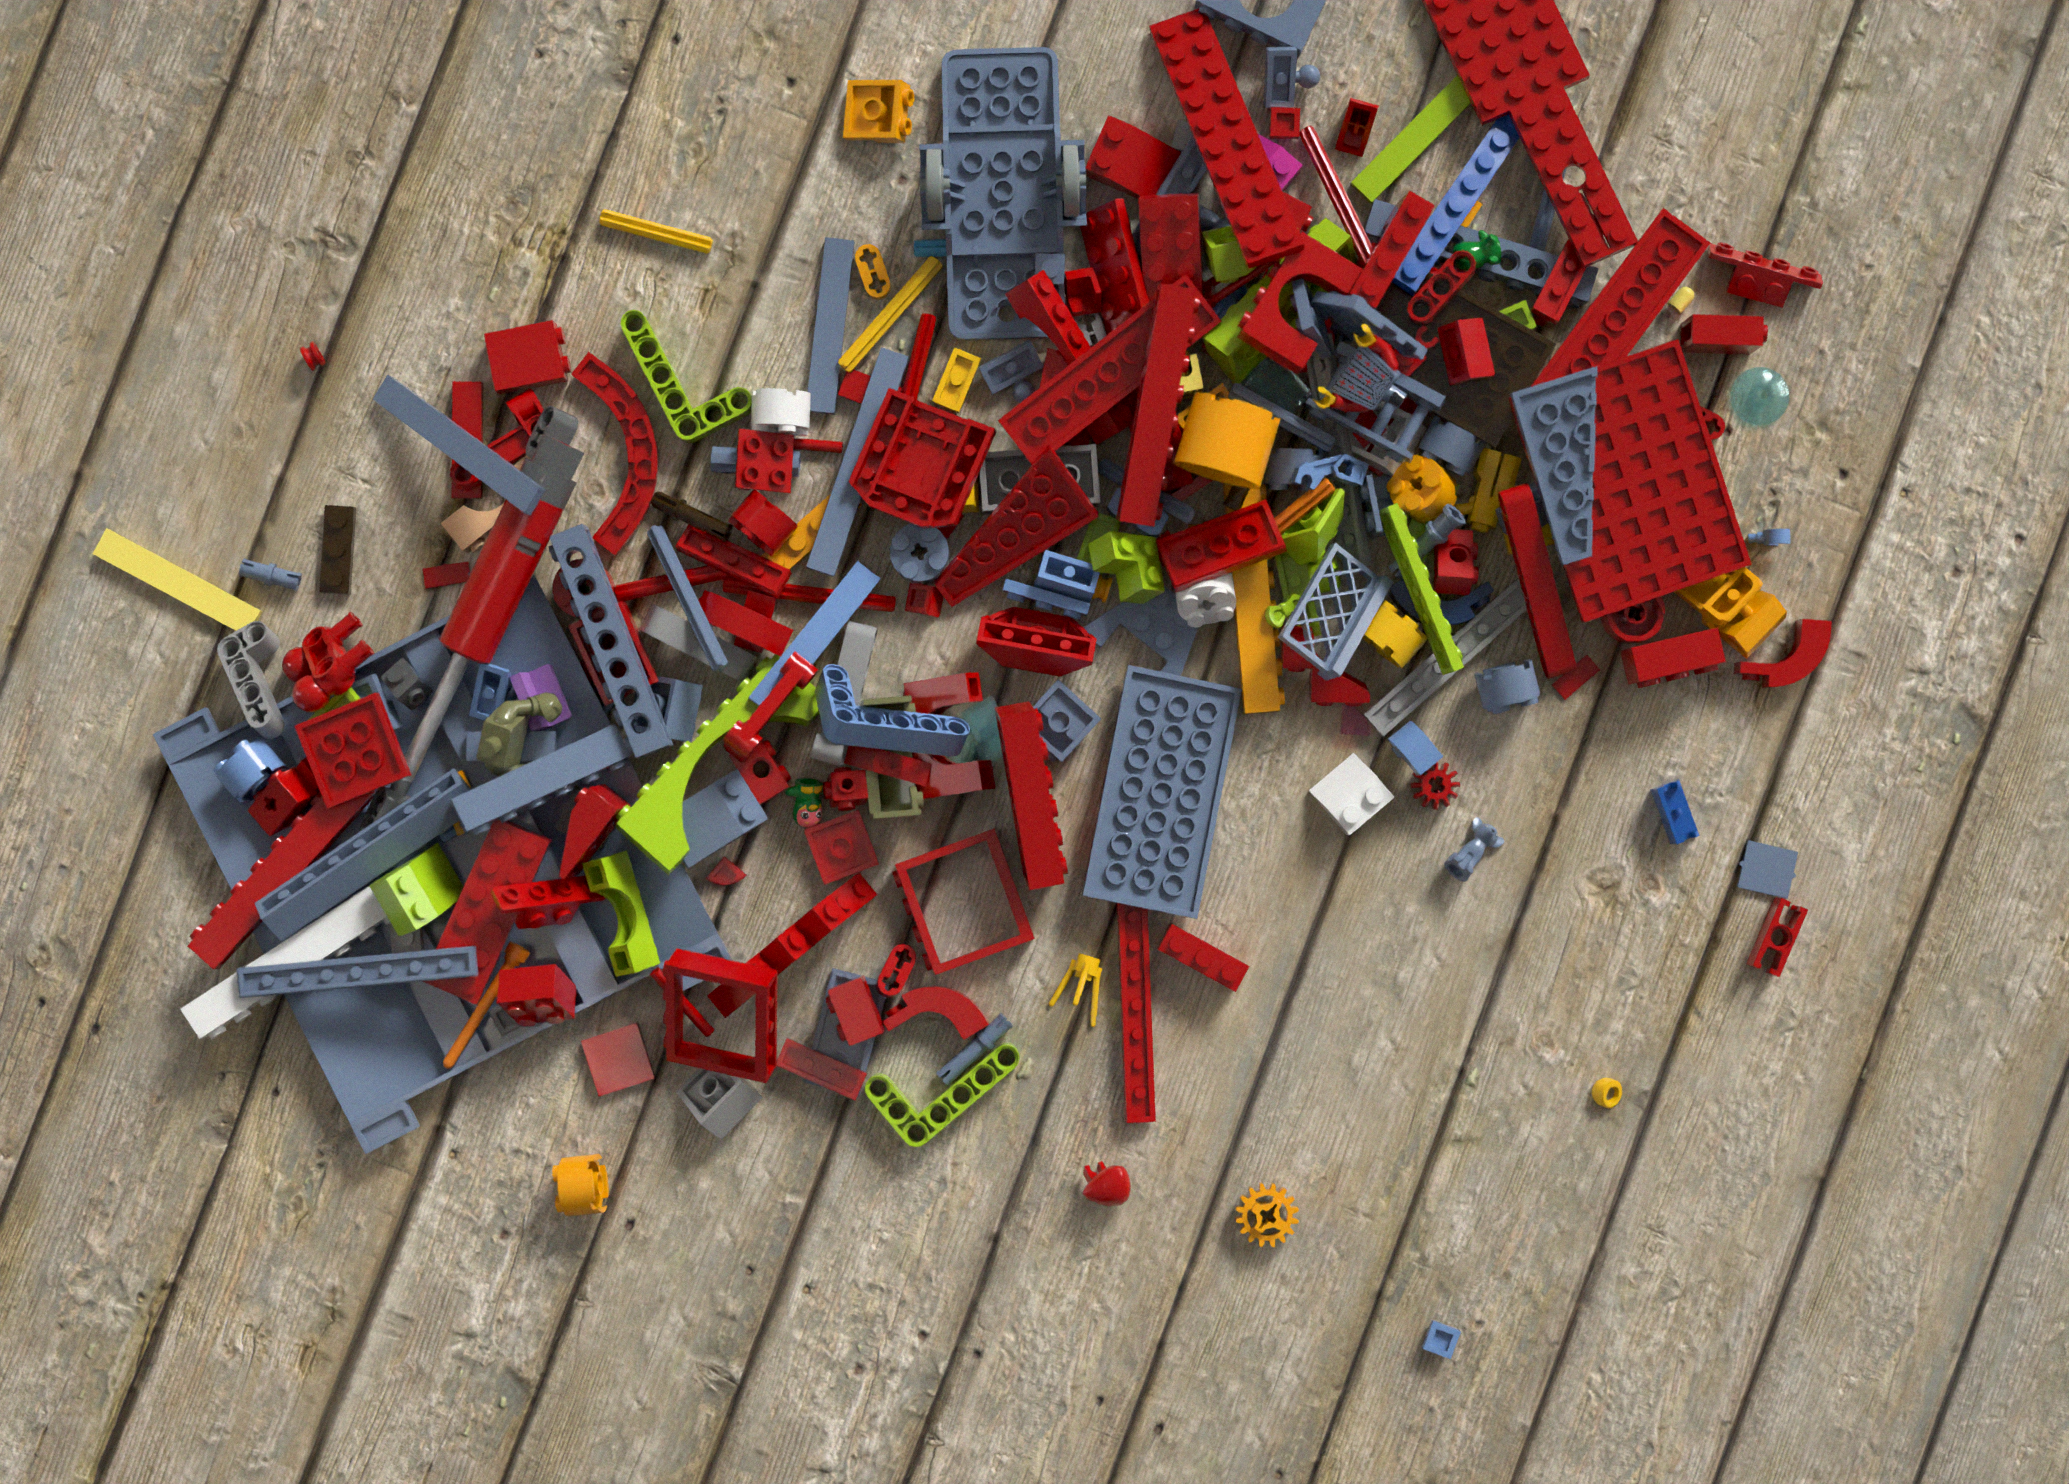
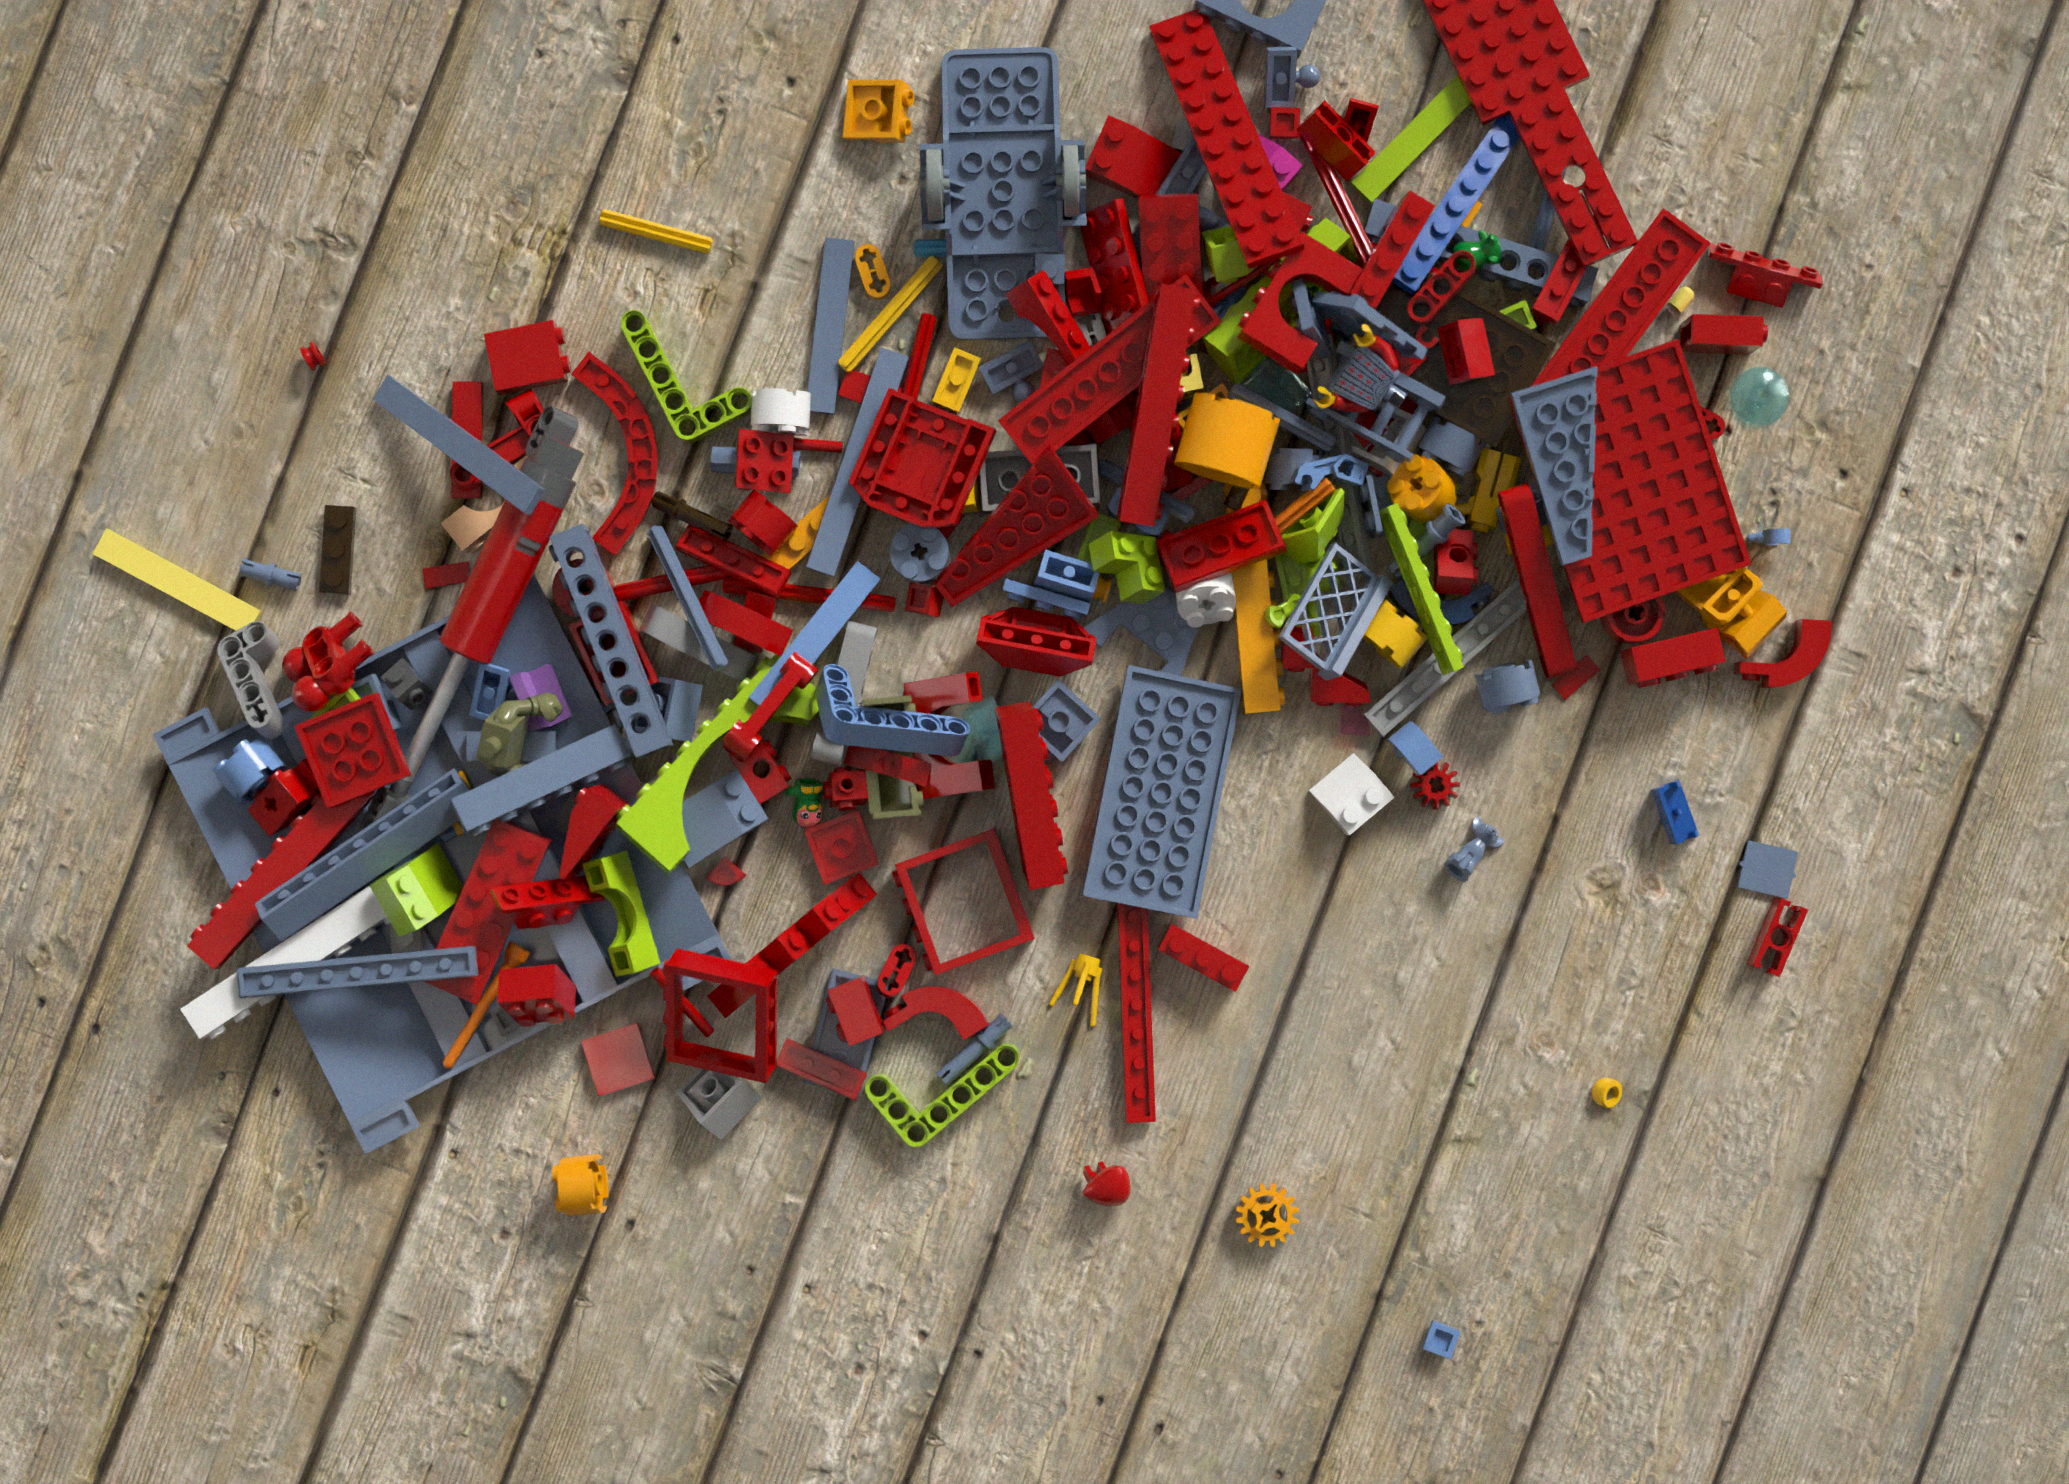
(1336, 140): none -> red piece

